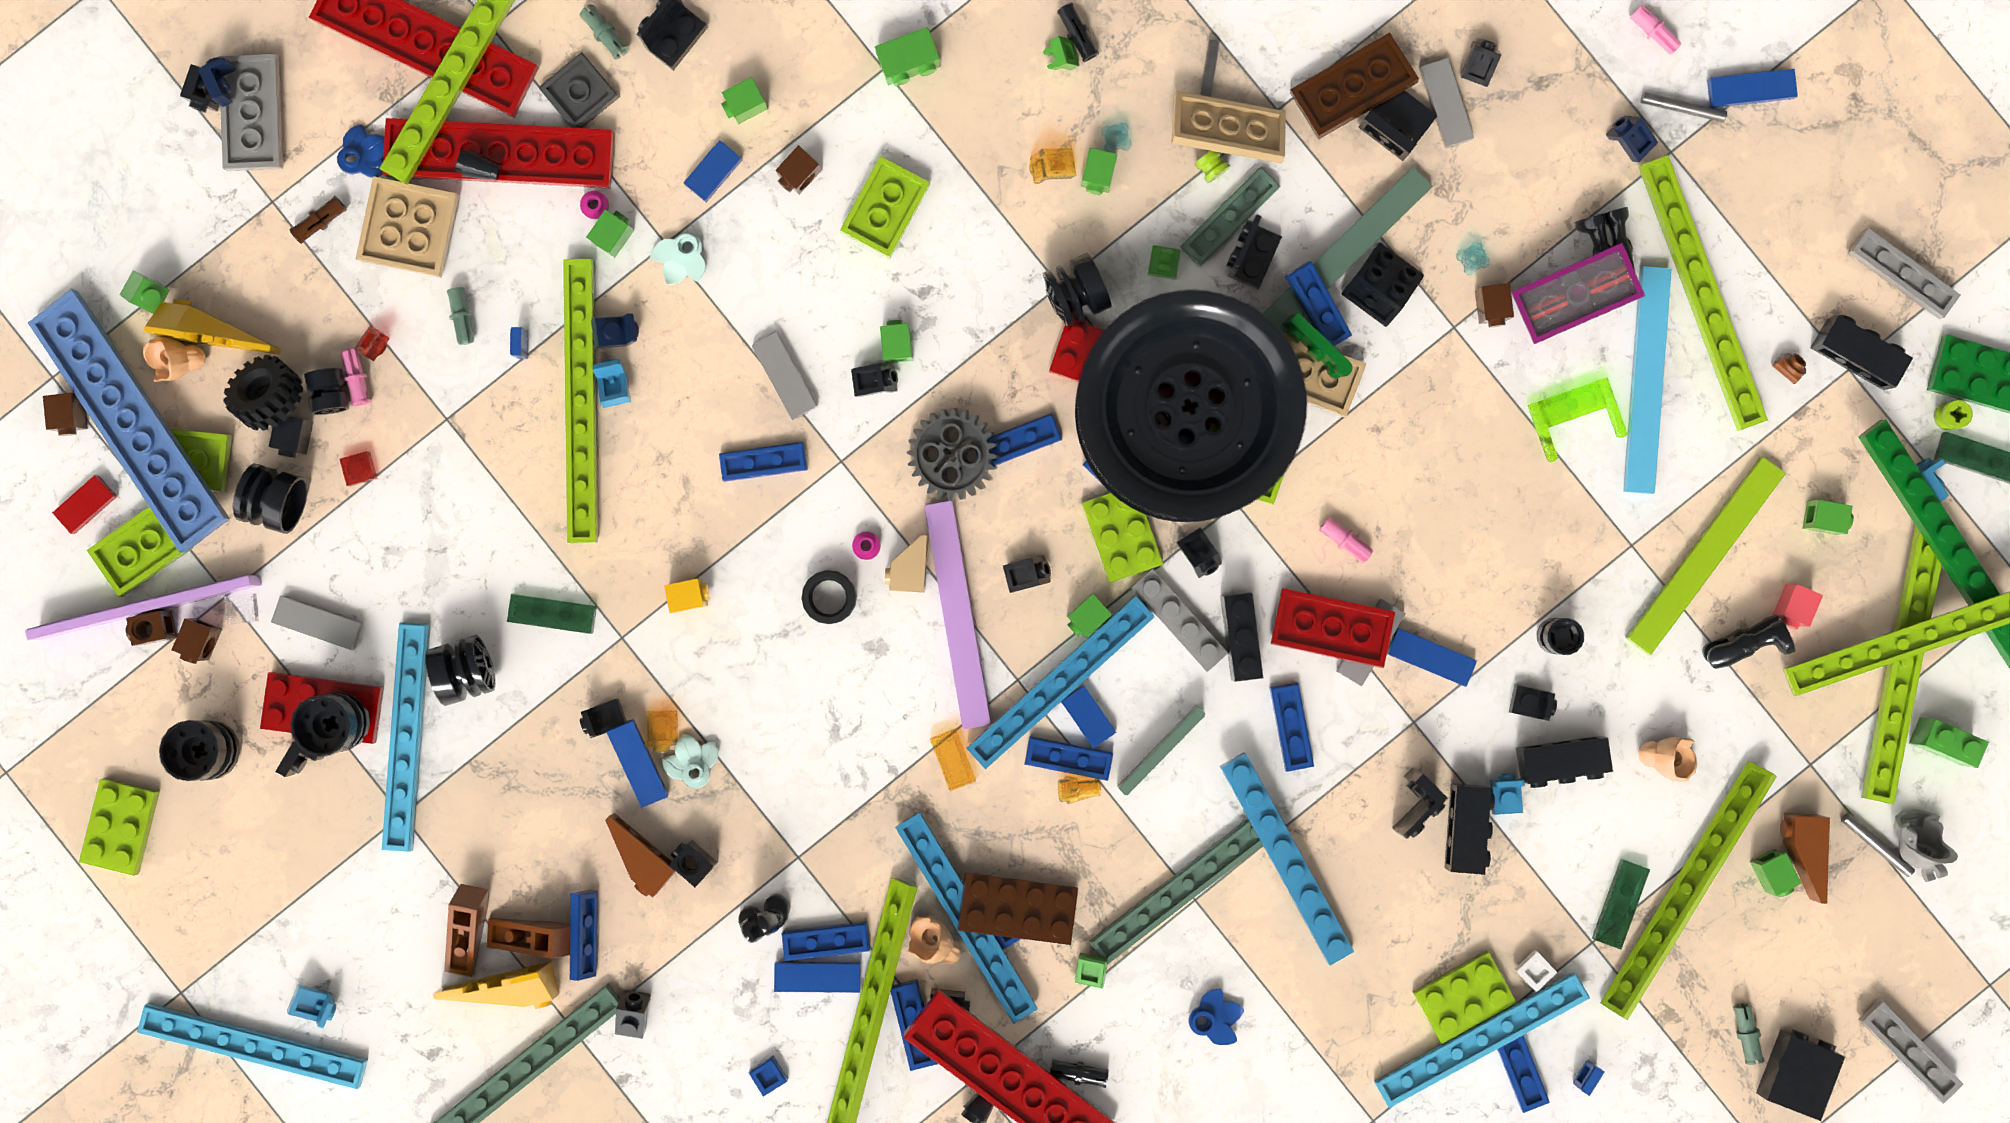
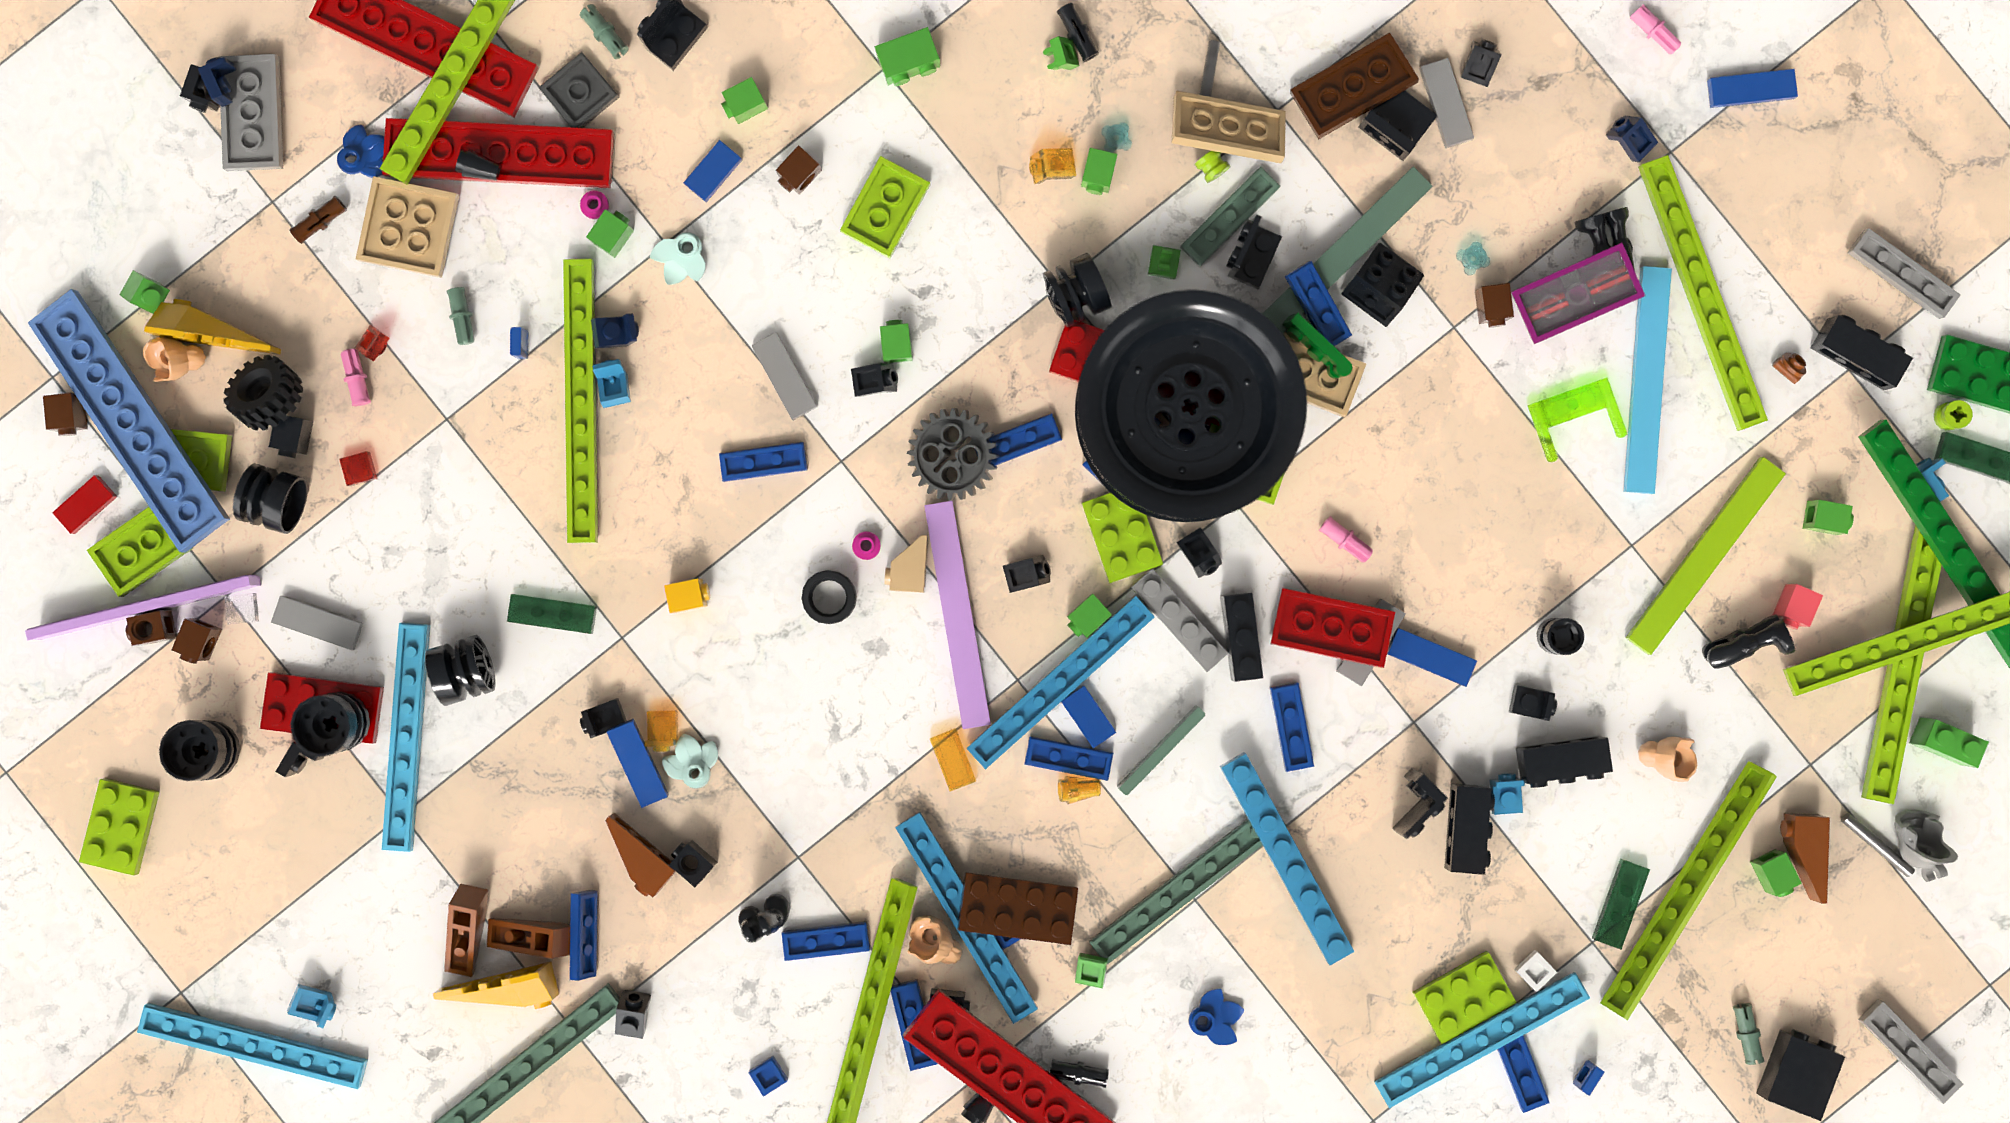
(326, 391): black wheel -> none
(817, 977): blue tile -> none
(1683, 107): flat silver bar -> none

